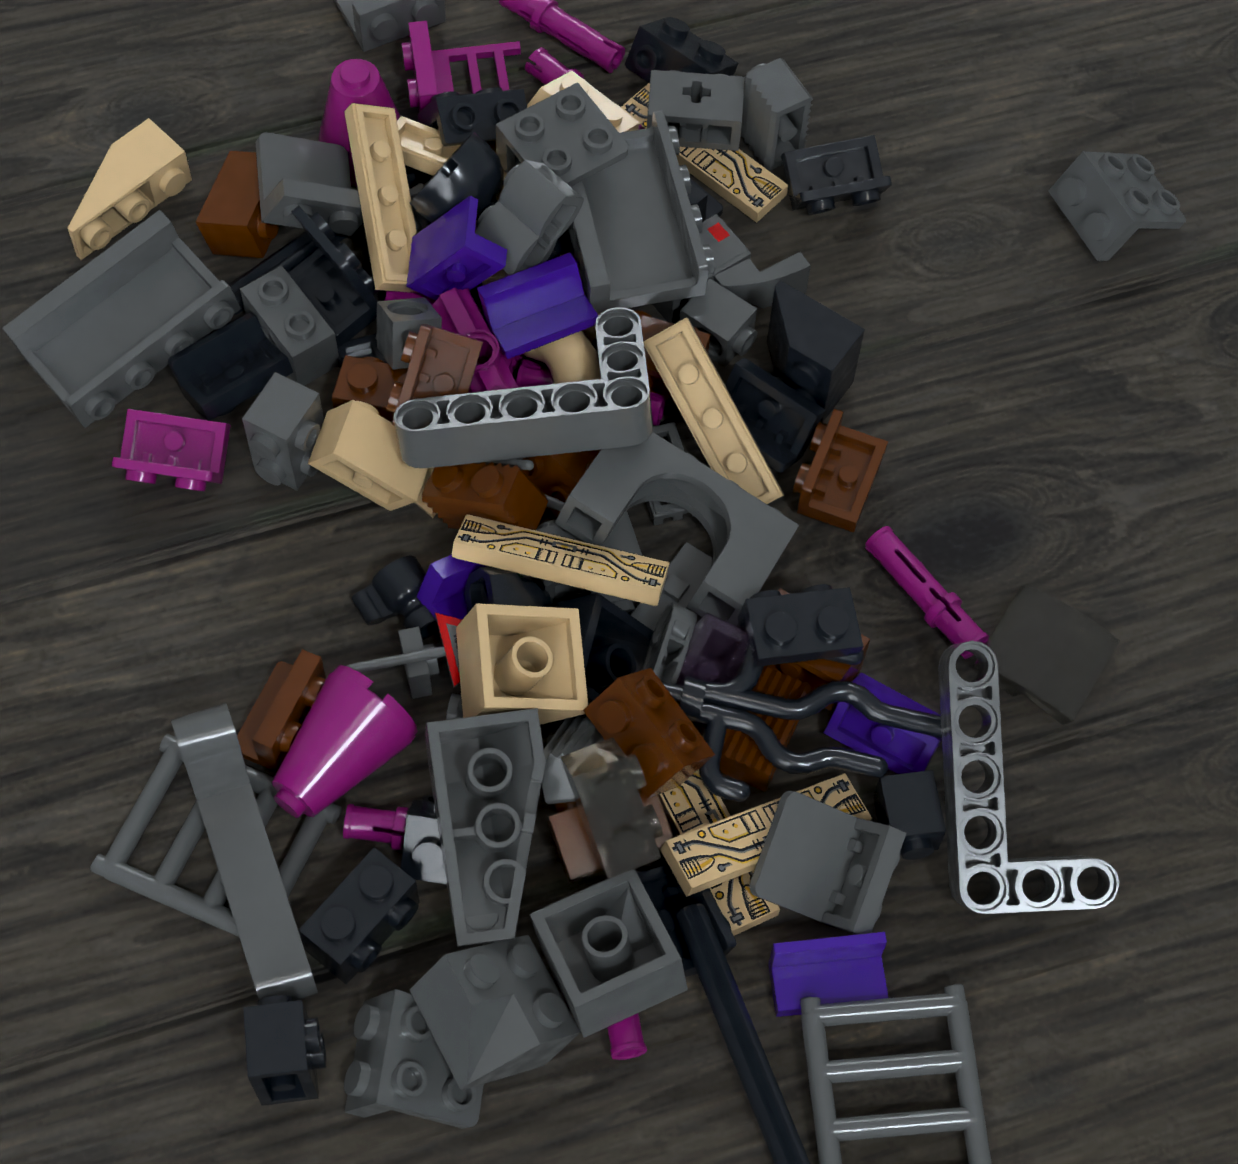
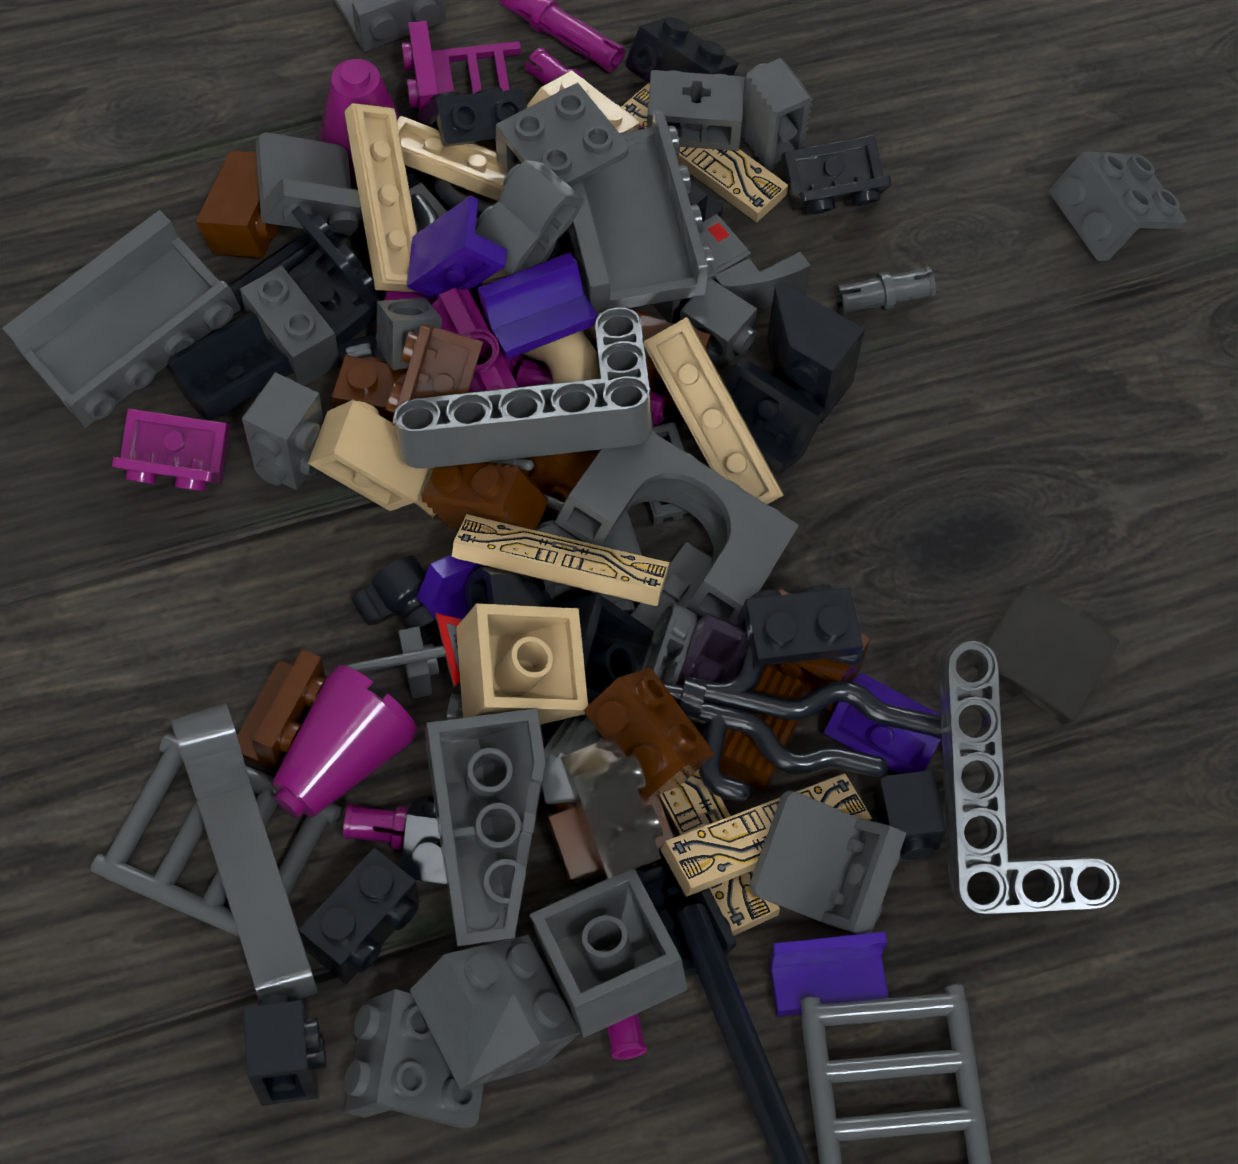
(130, 182): tan slope -> none
(468, 172): black cylinder -> none
(840, 473): reddish brown bracket -> none
(885, 290): none -> dark grey pin
(939, 606): magenta pin -> none

